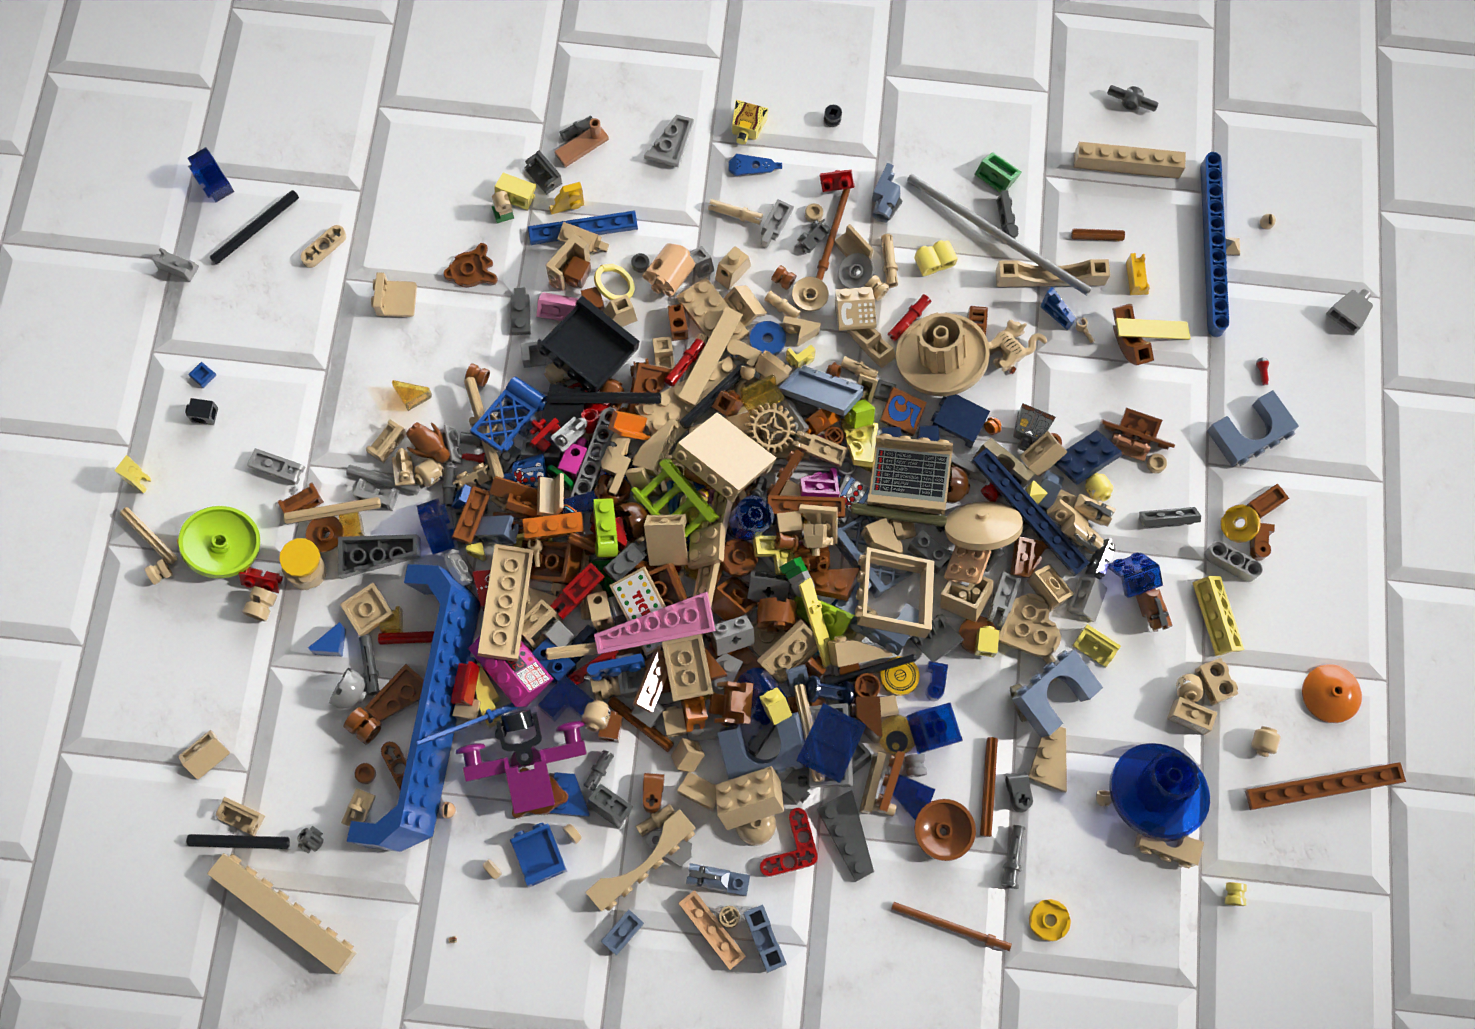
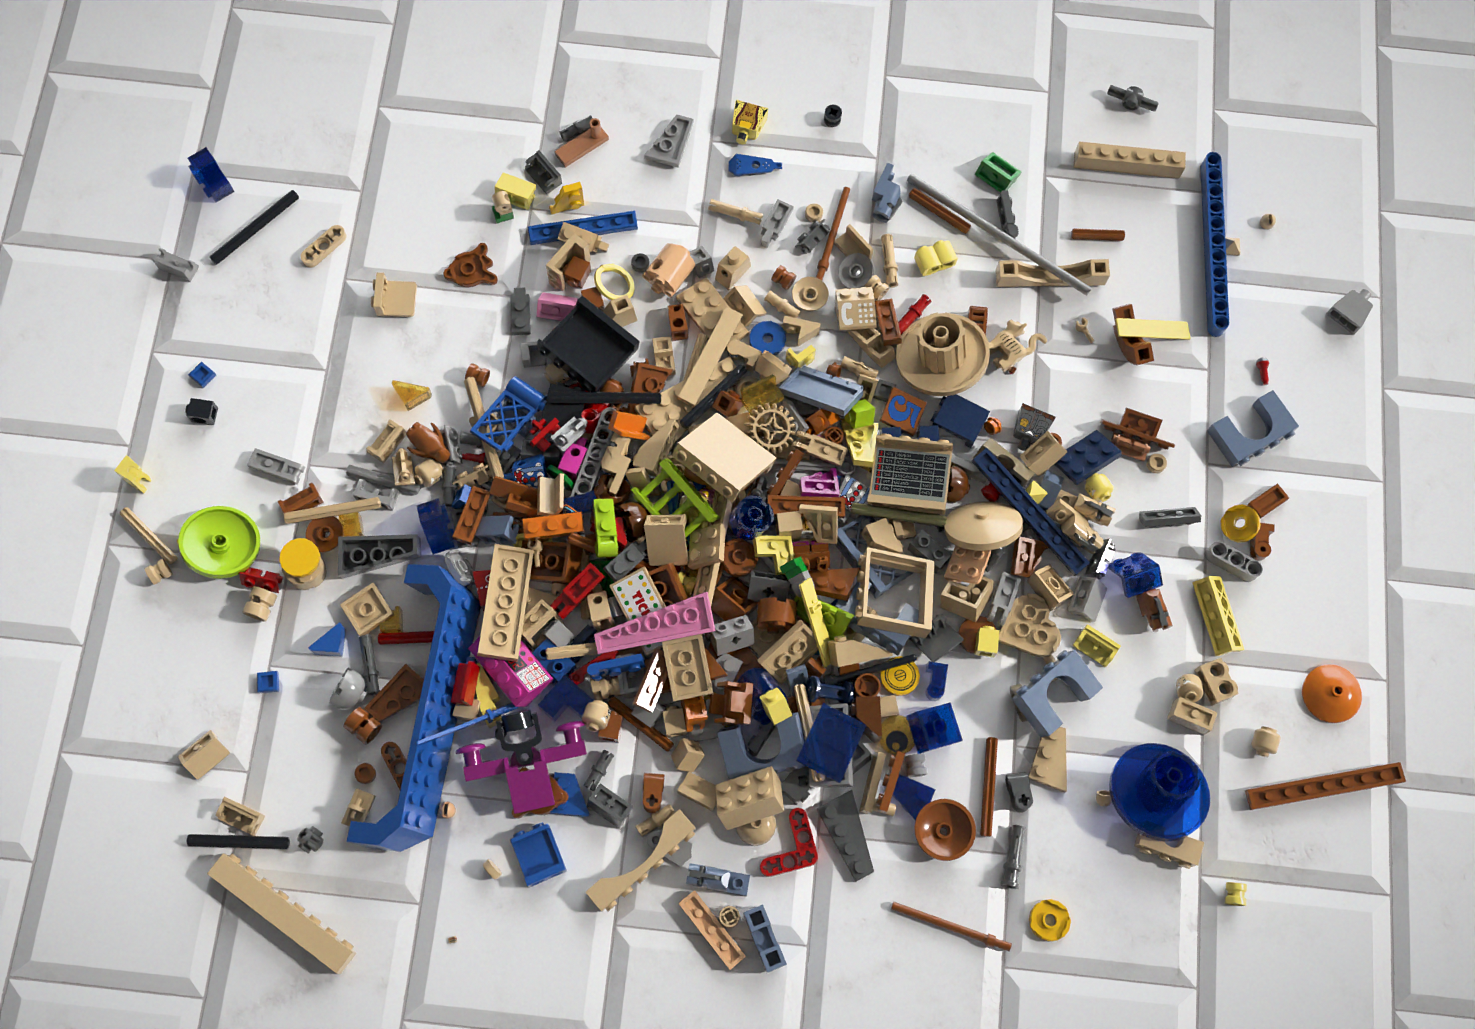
(268, 682): none -> blue tile
(476, 551): light yellow slope -> none
(572, 833): tan tile -> none
(622, 932): sand blue plate -> none
(688, 583): none -> light yellow wheel
(689, 356): red pin -> none
(747, 372): tan hinge -> none
(786, 542): dark orange bush -> none
(816, 537): tan piece -> none
(837, 180): red hips -> none
(888, 322): none -> dark orange tile
(940, 211): none -> dark orange axle
(1057, 309): blue wing -> none
(1137, 275): yellow hinge -> none

